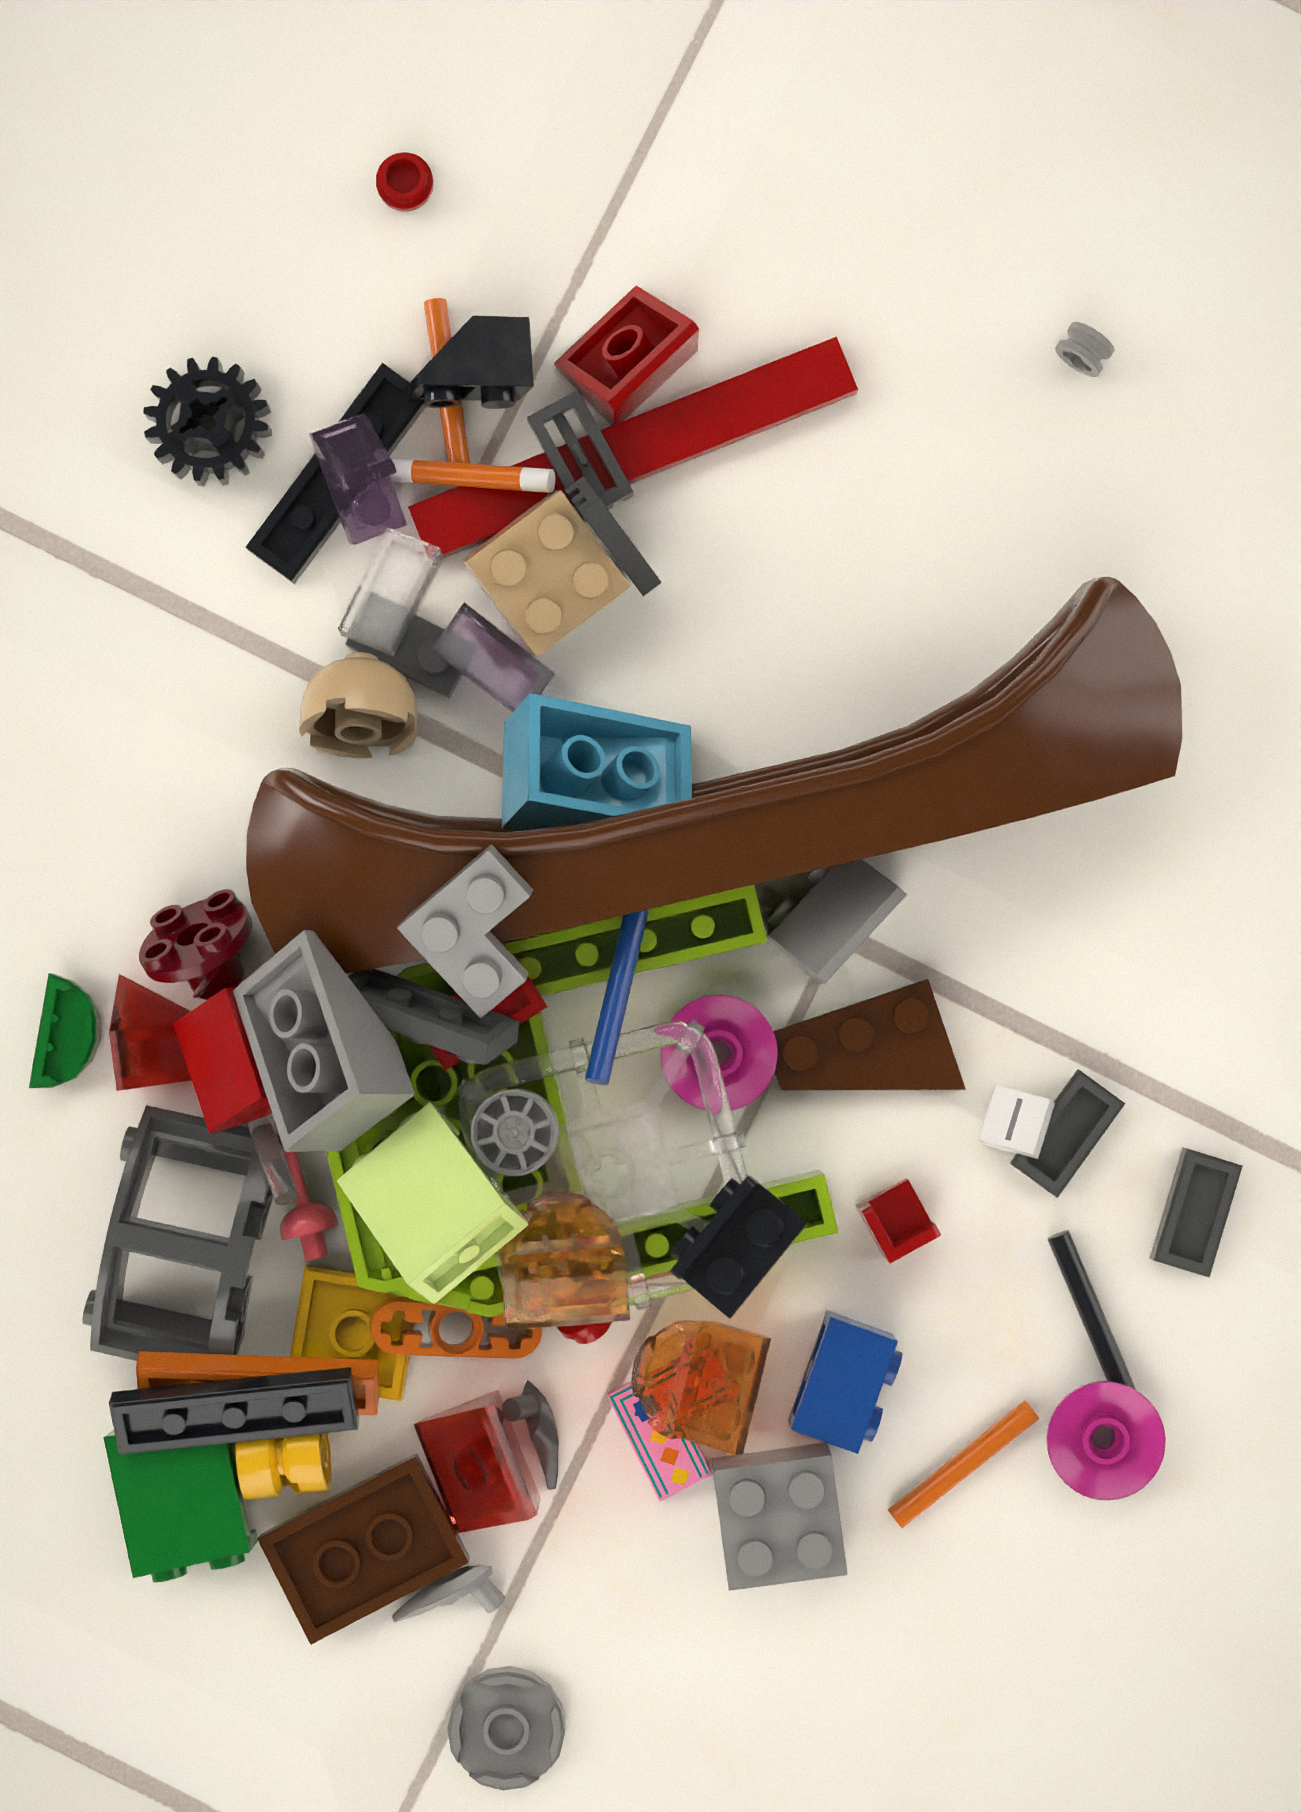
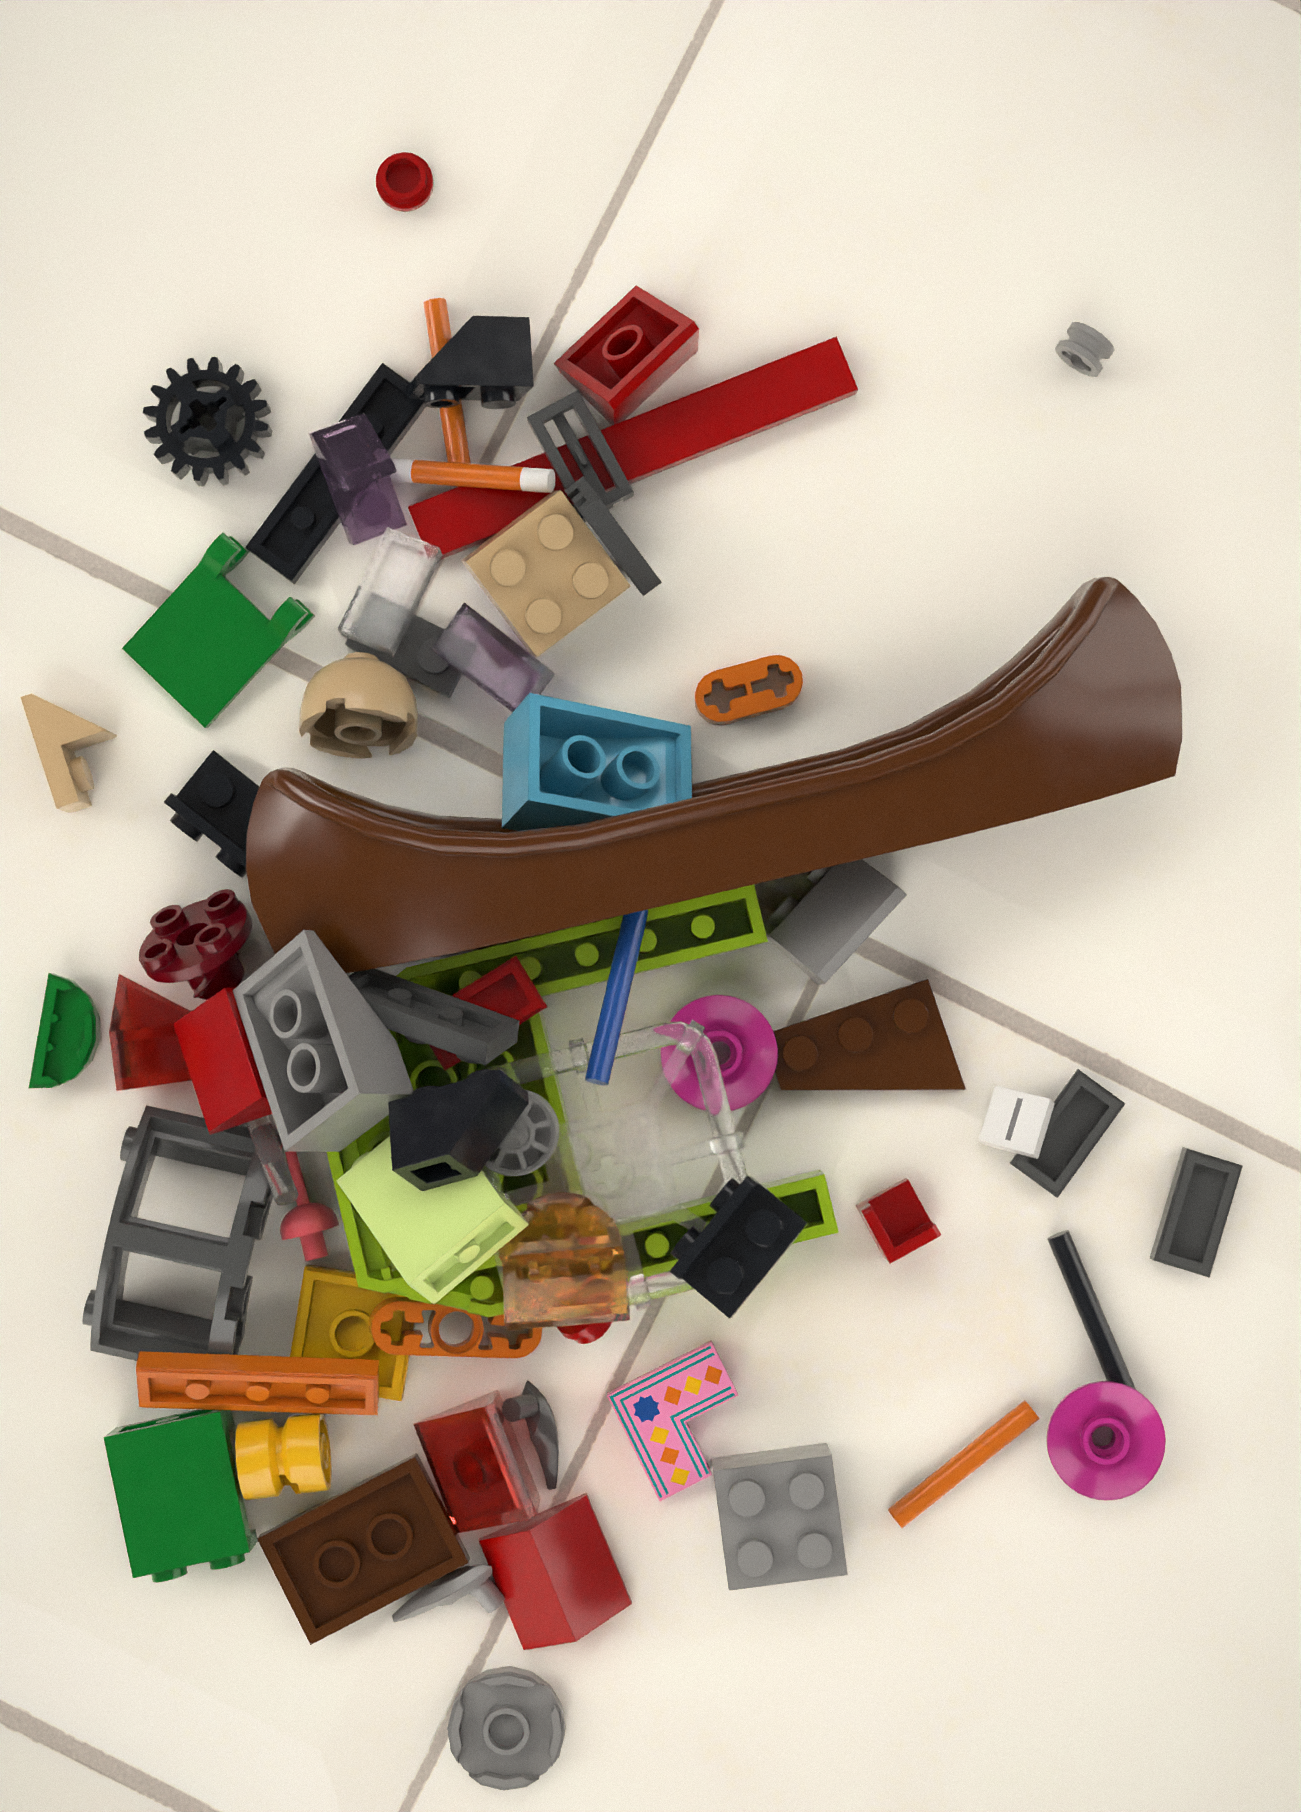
(56, 738): none -> tan slope
(211, 636): none -> green flag
(219, 805): none -> black bracket
(234, 1410): black tile -> none
(452, 1128): none -> black slope
(455, 932): light grey plate -> none
(556, 1574): none -> red slope
(701, 1382): clear orange slope -> none
(744, 676): none -> orange beam
(845, 1383): blue brick -> none

